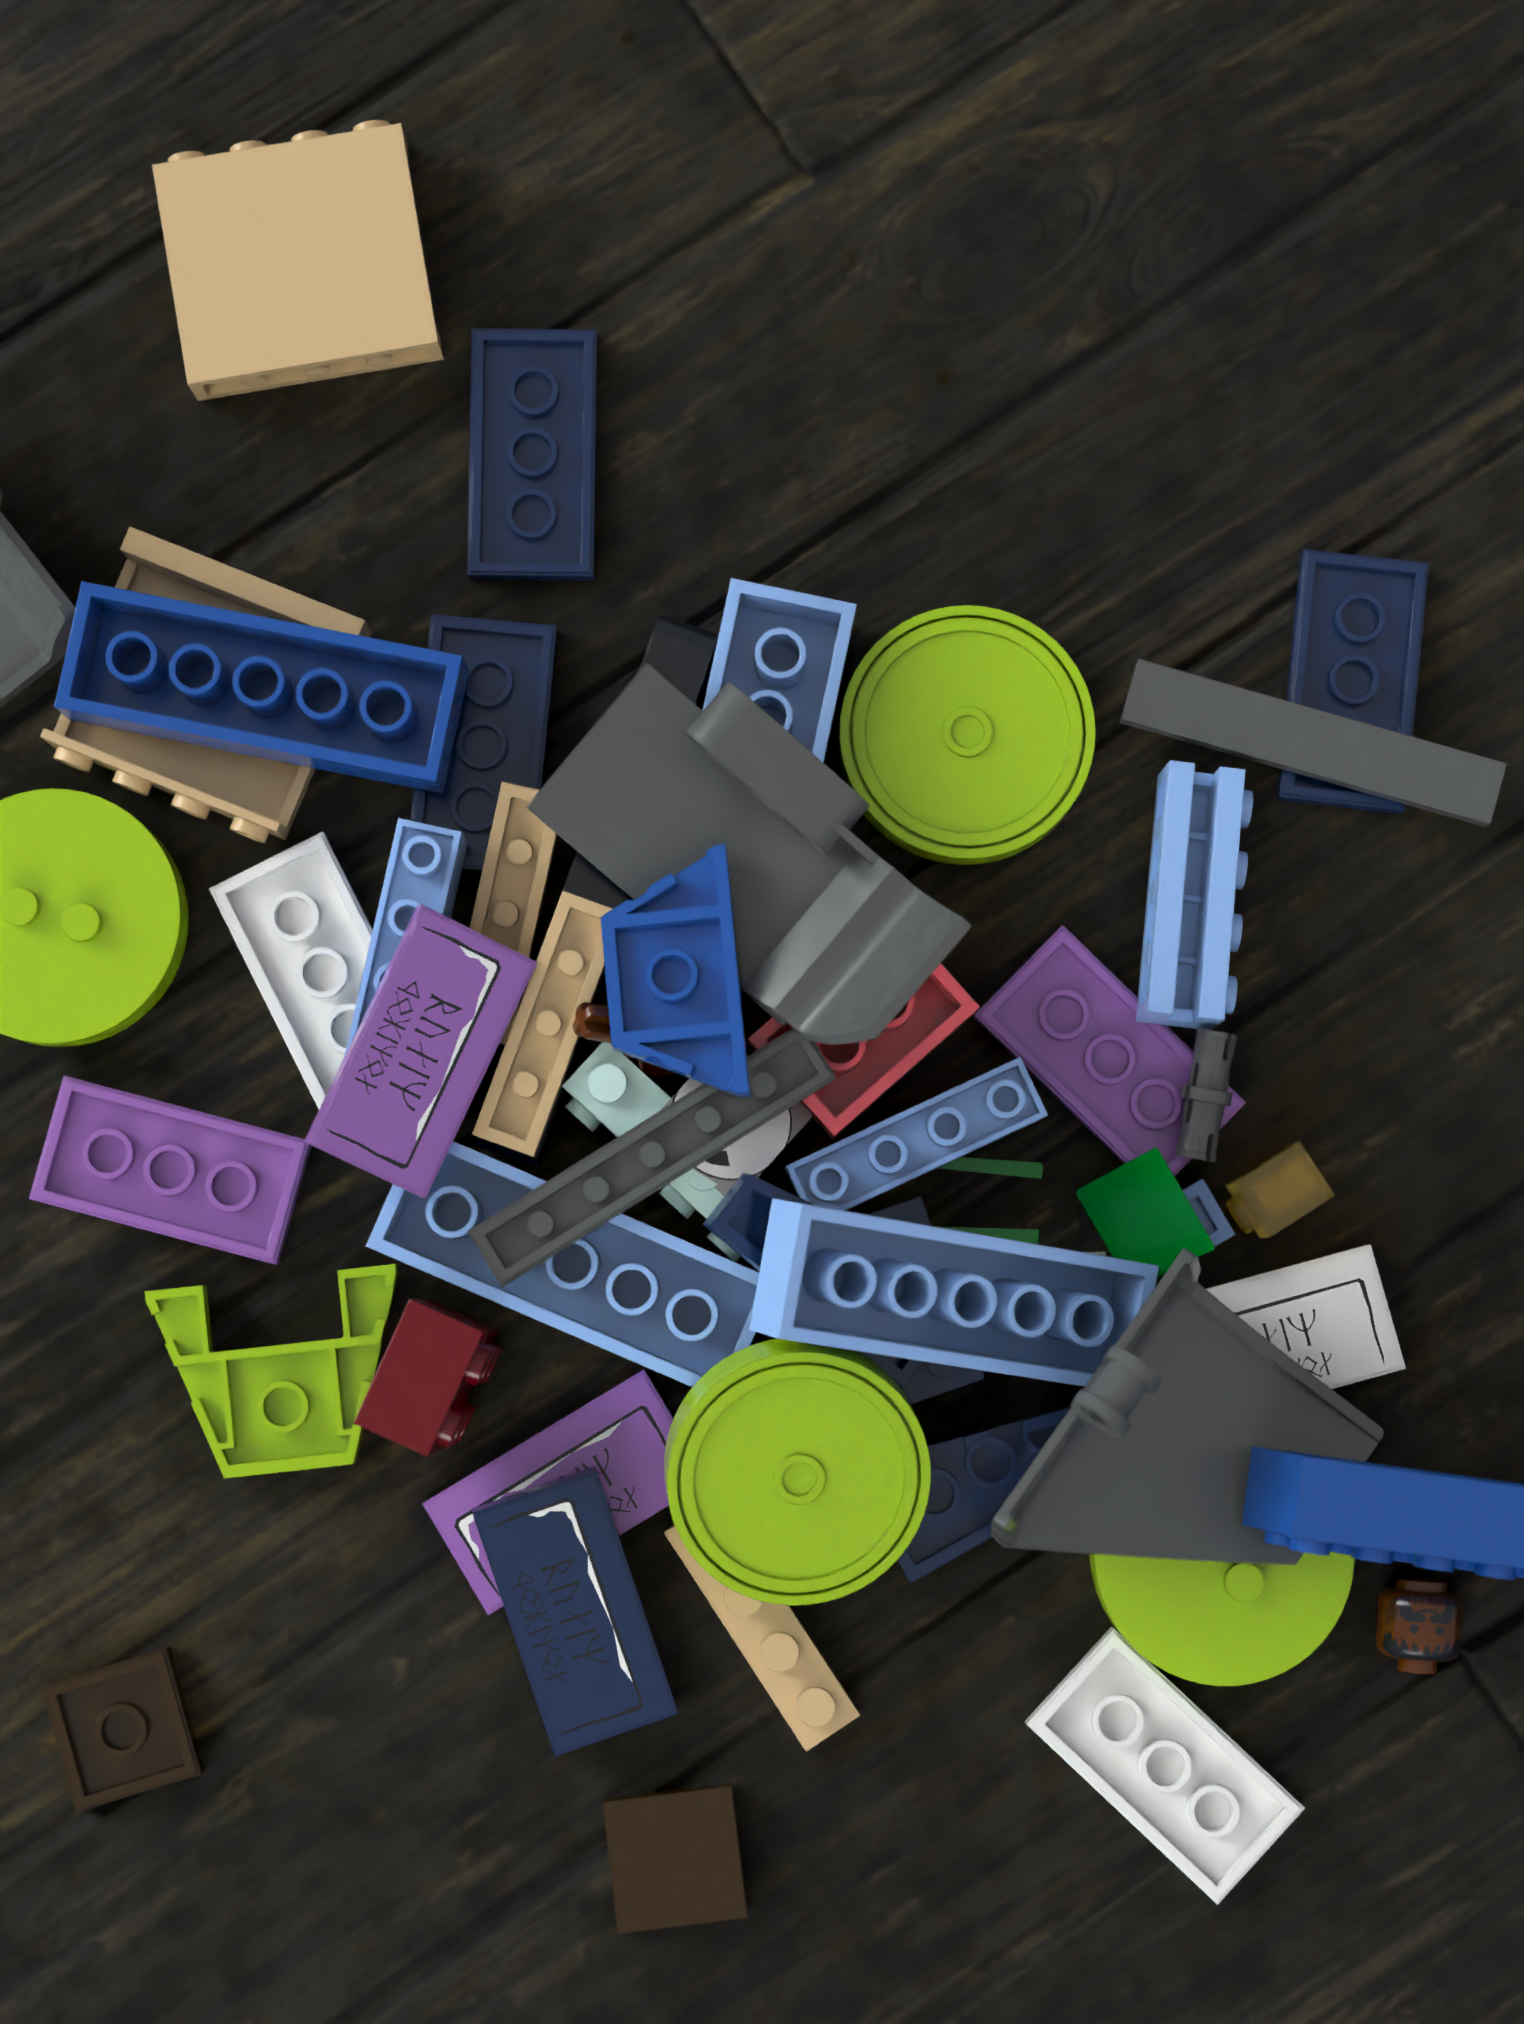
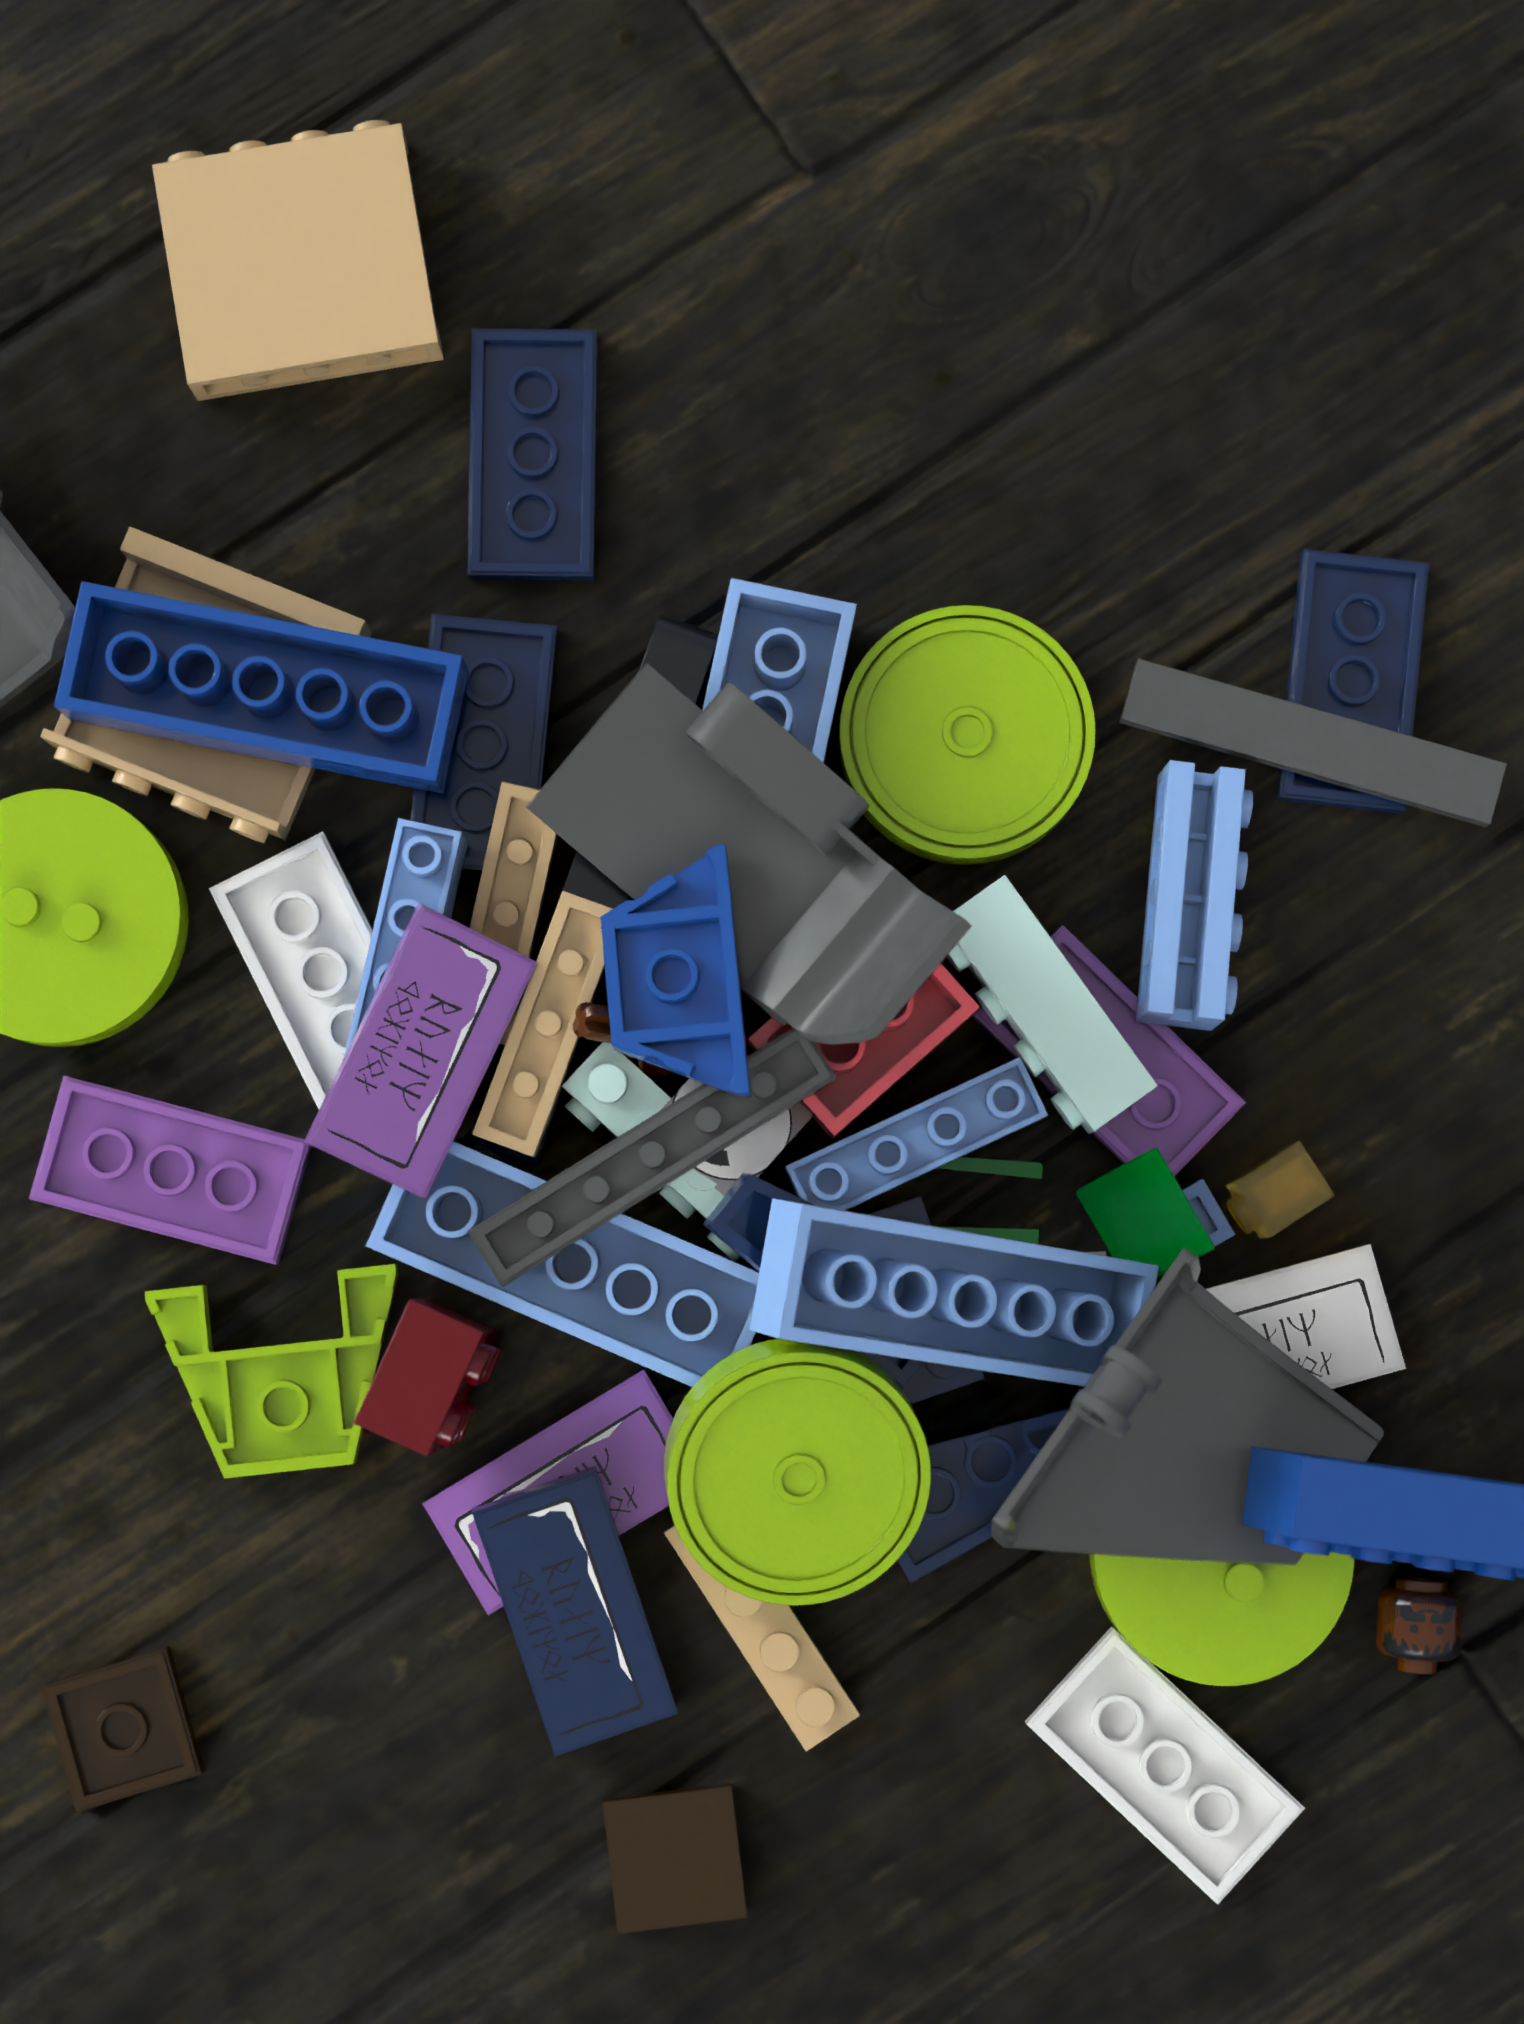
(1048, 1009): none -> light aqua brick
(1206, 1095): dark grey pin -> none

